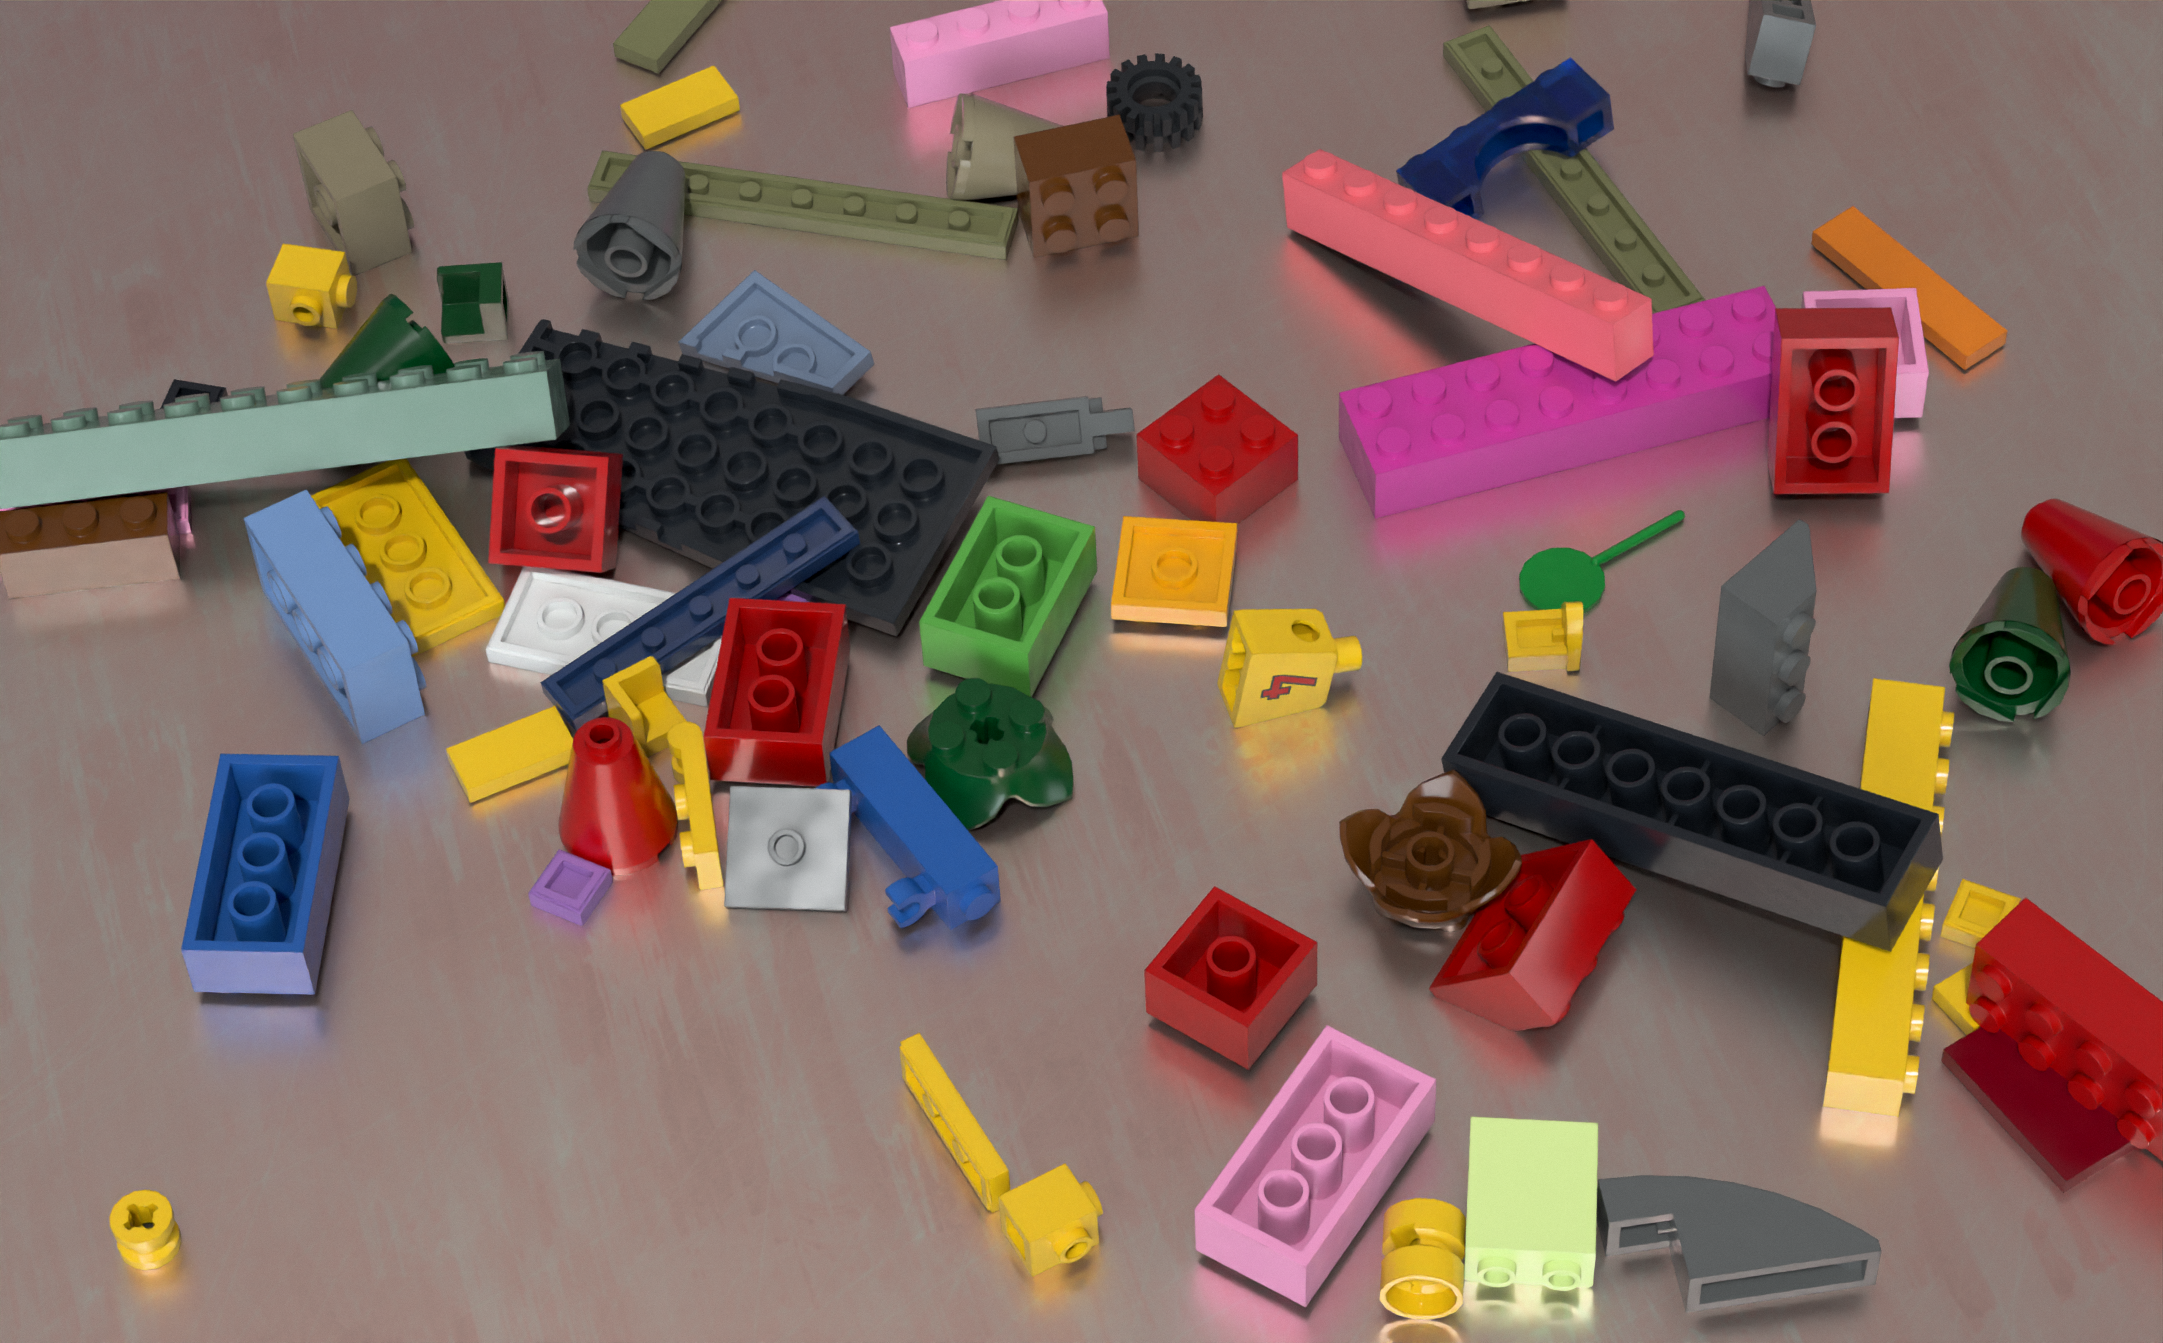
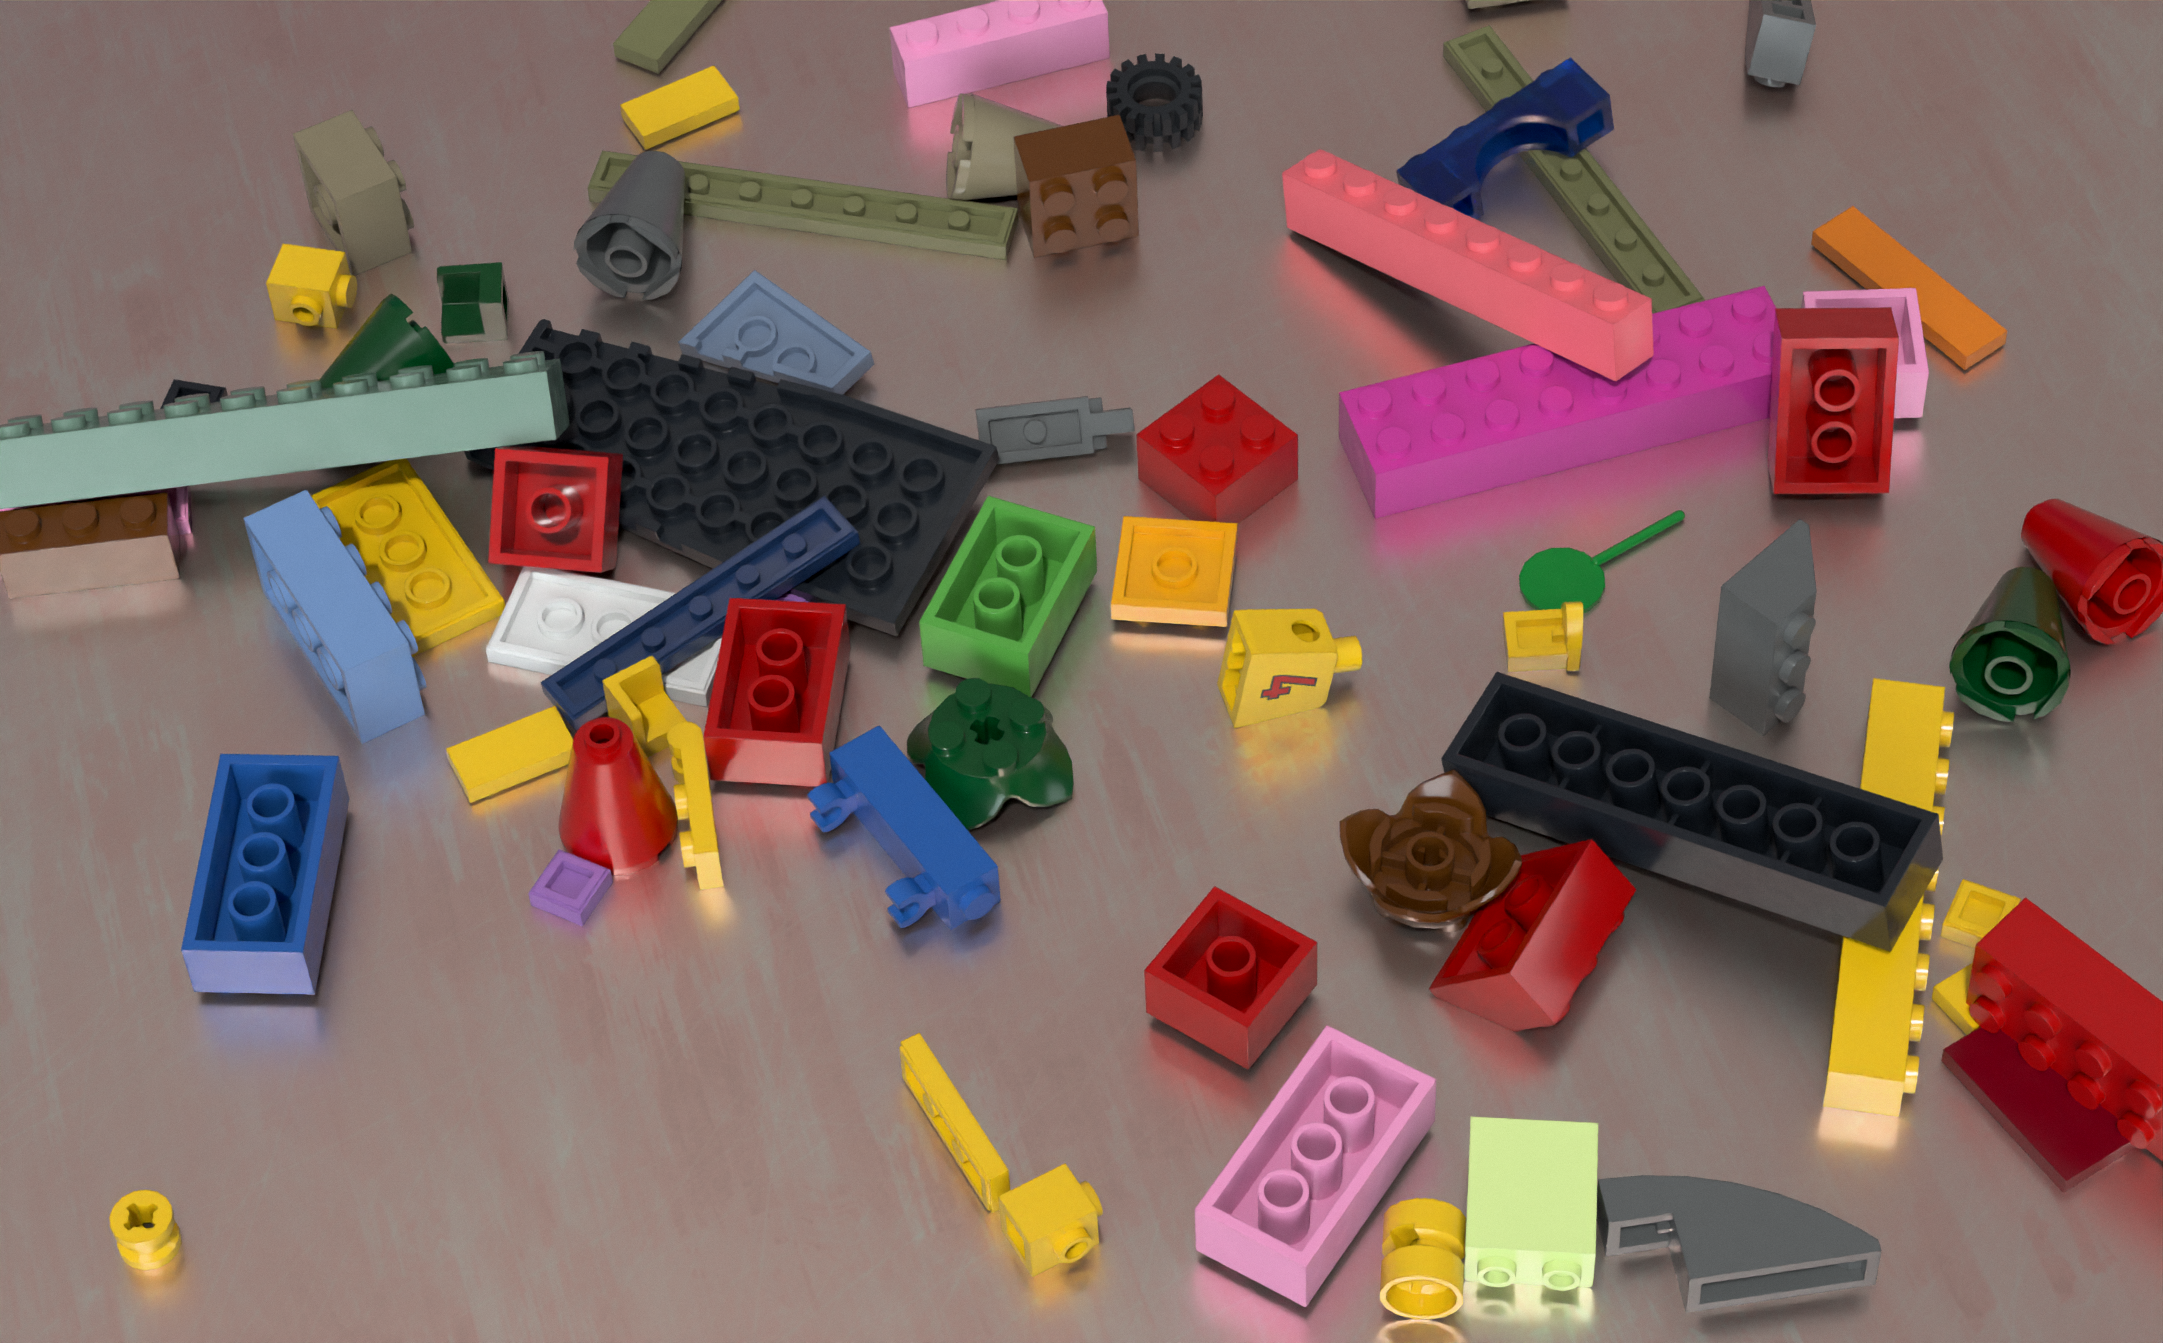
(788, 849): plate -> none

